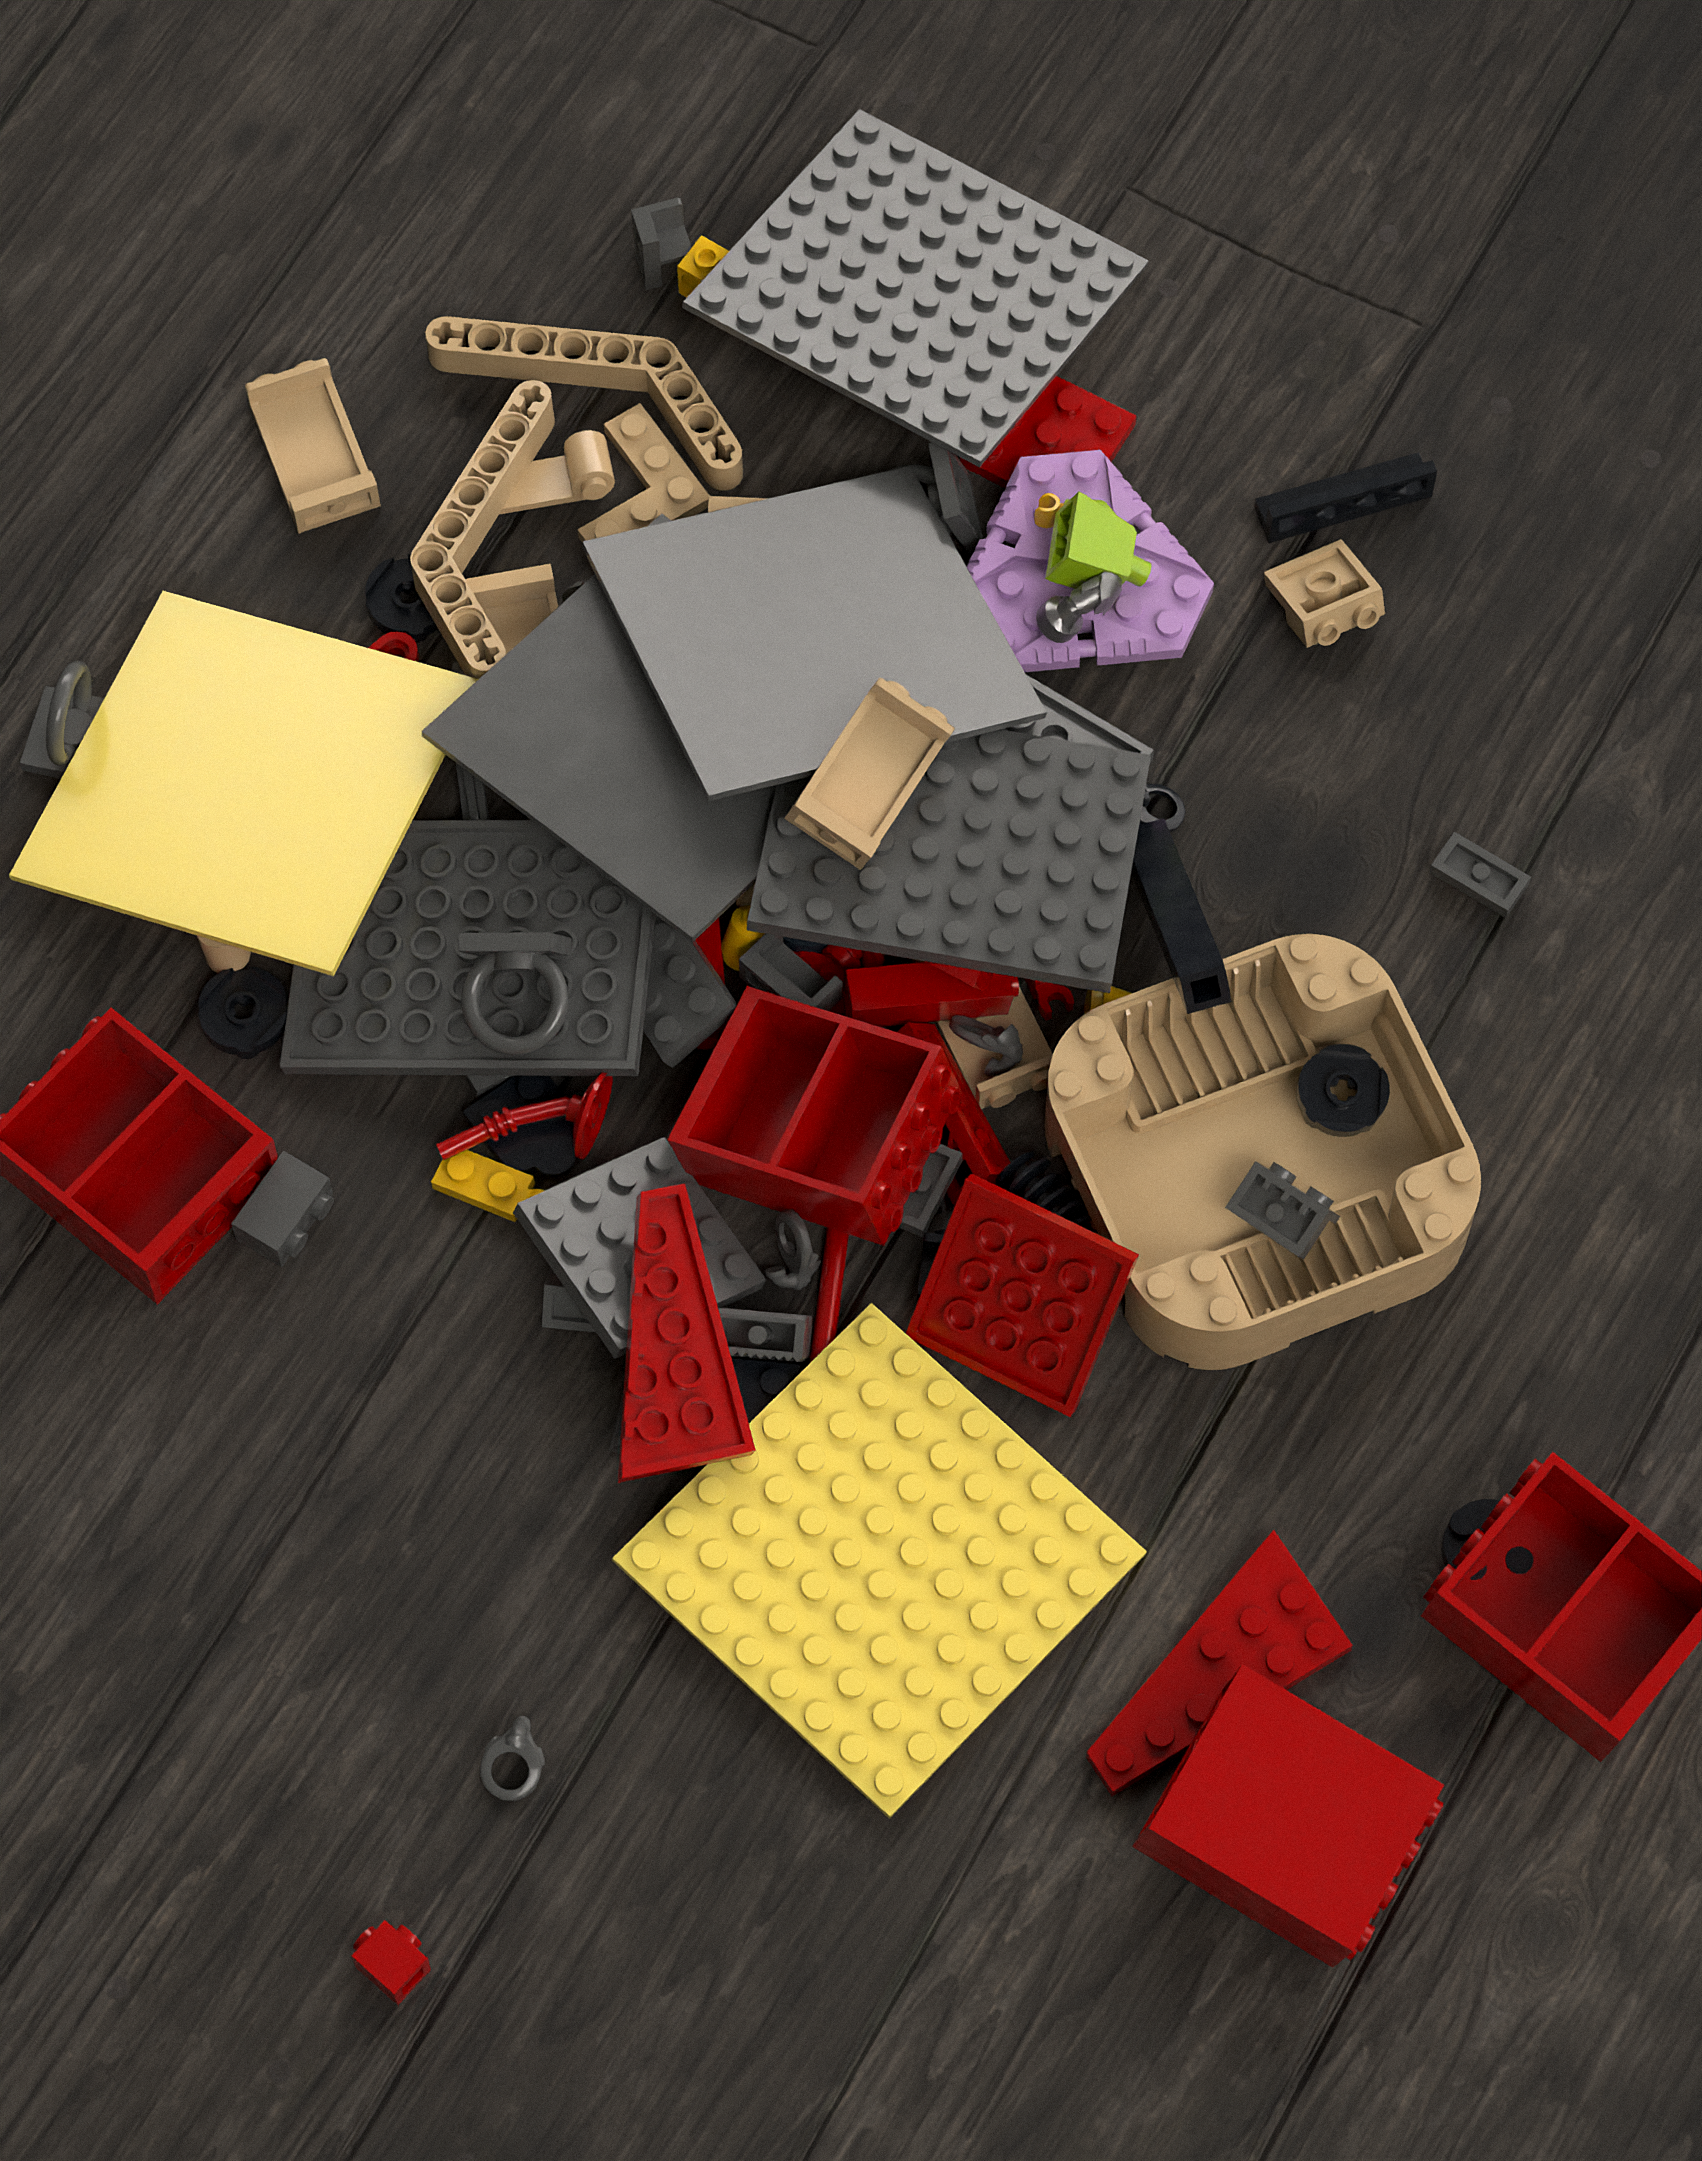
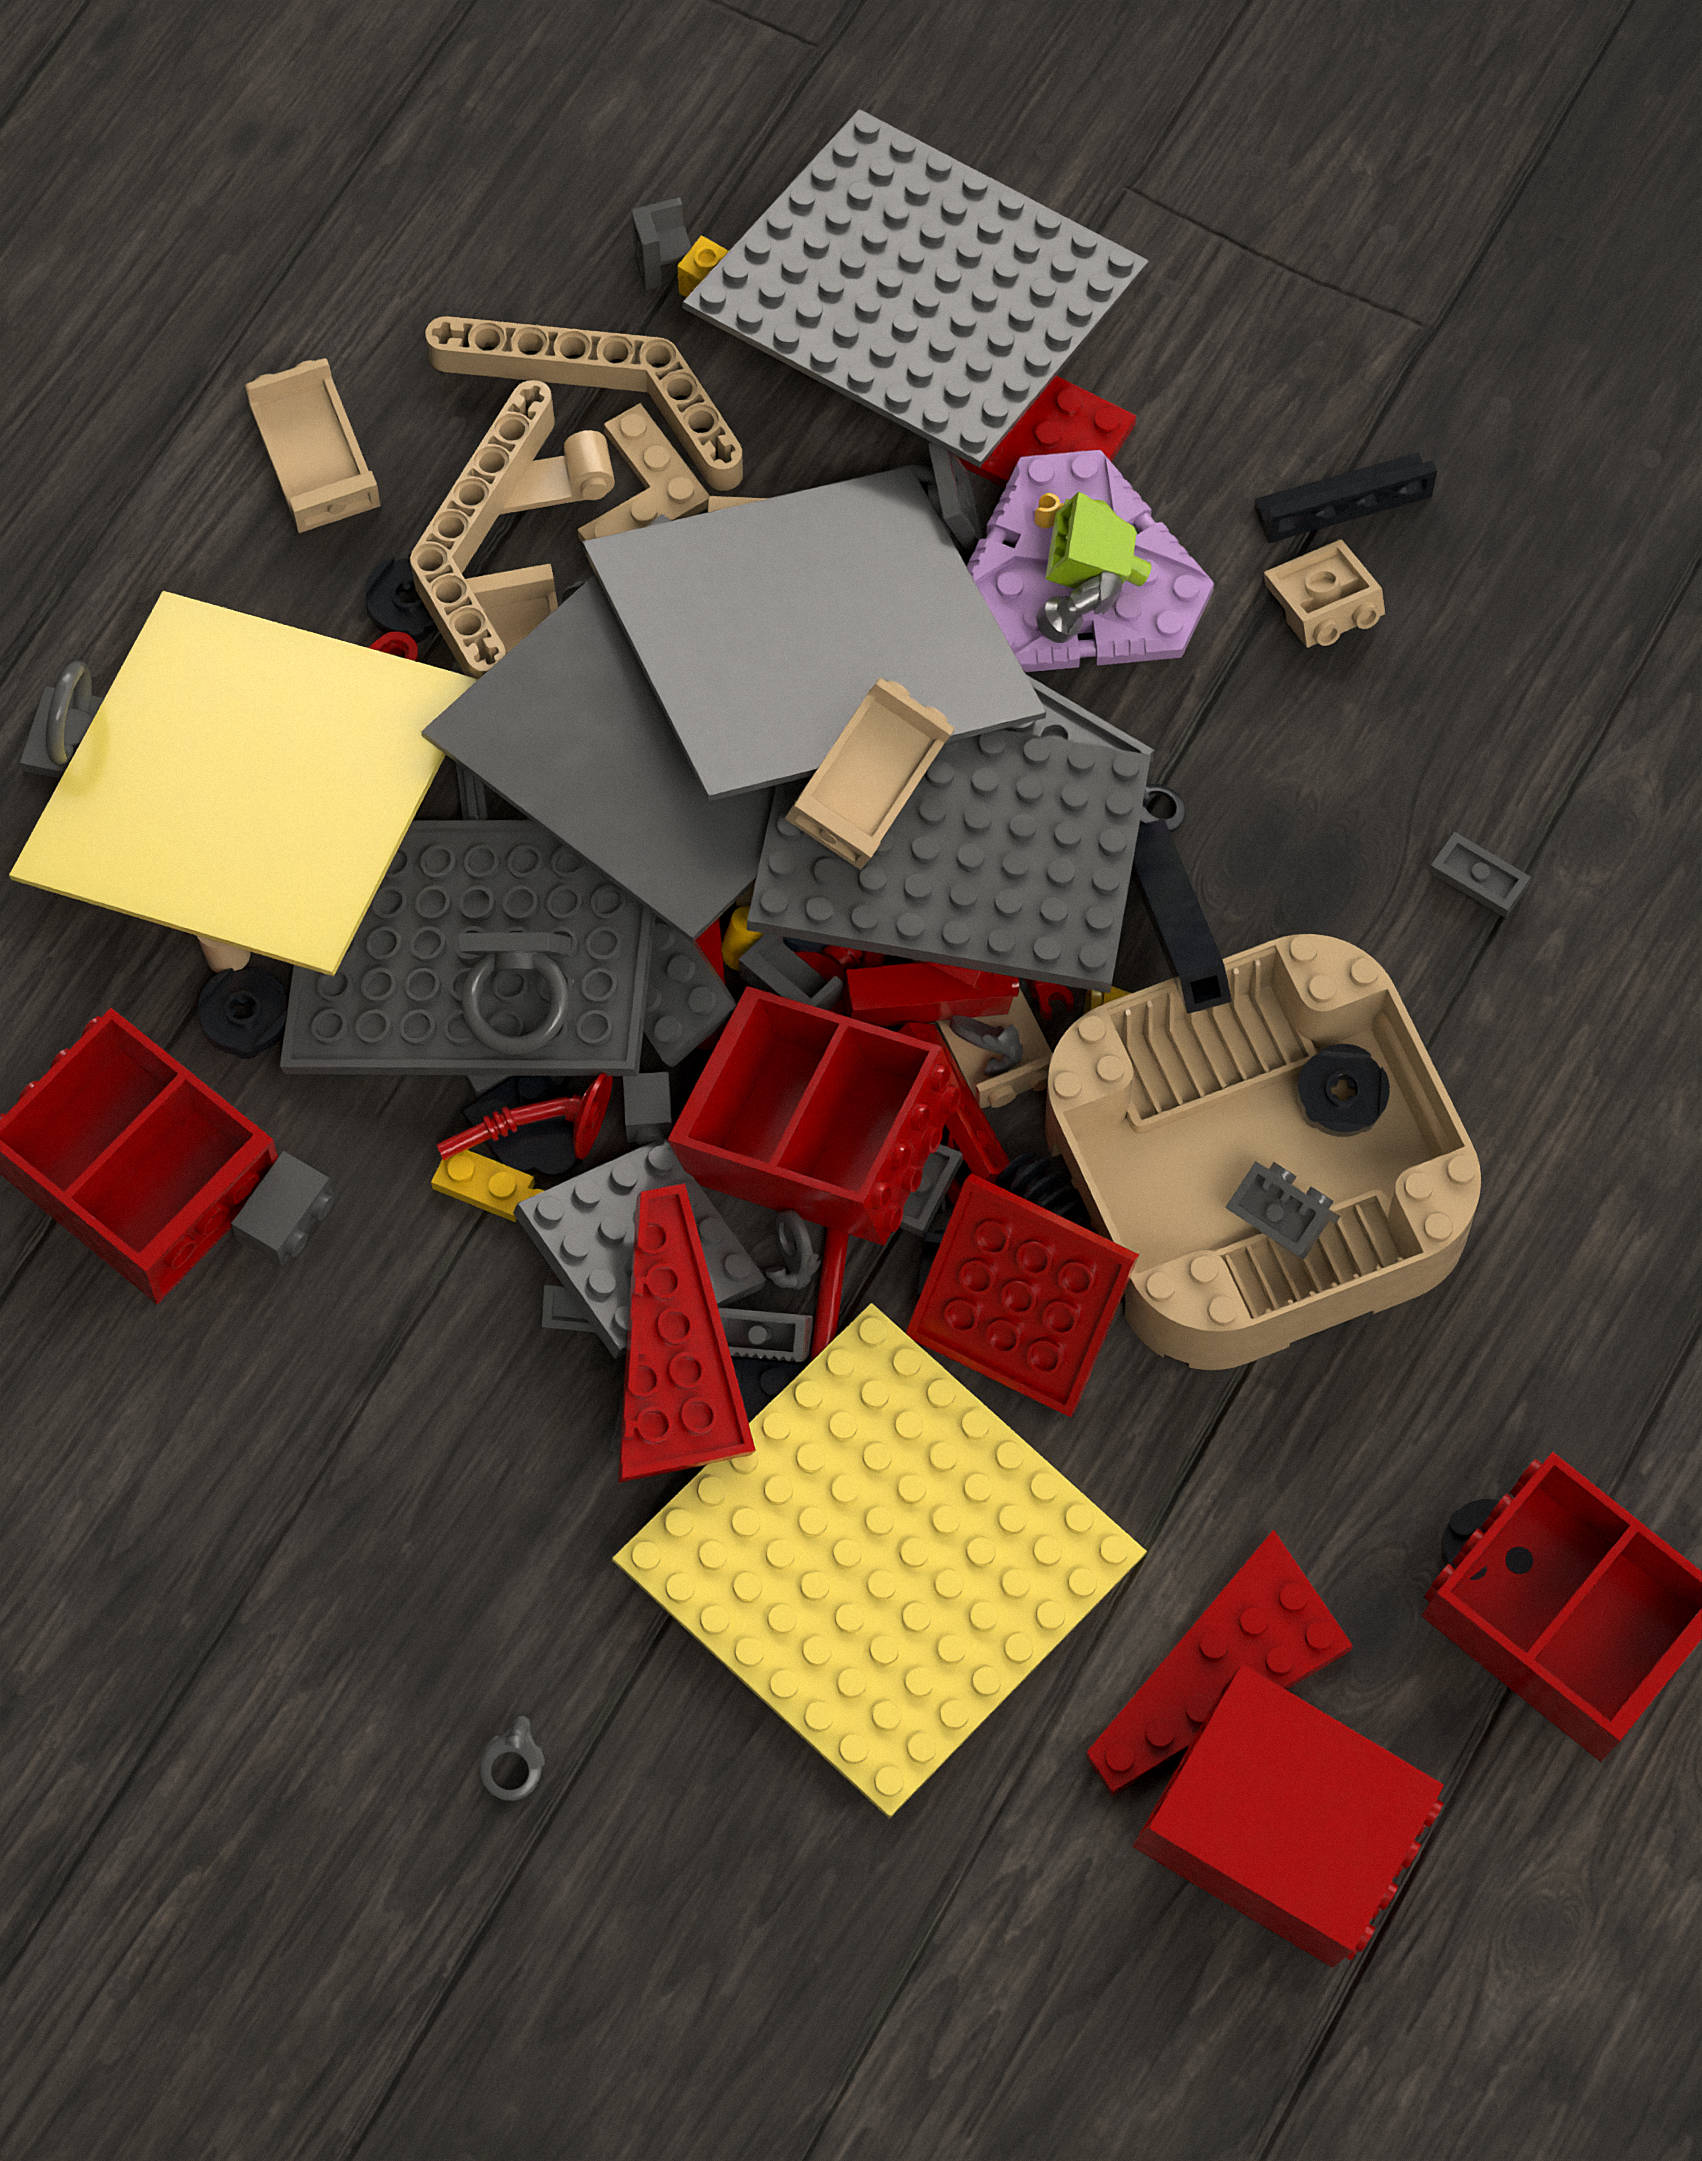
(391, 1959): red brick -> none
(647, 1107): none -> dark grey brick

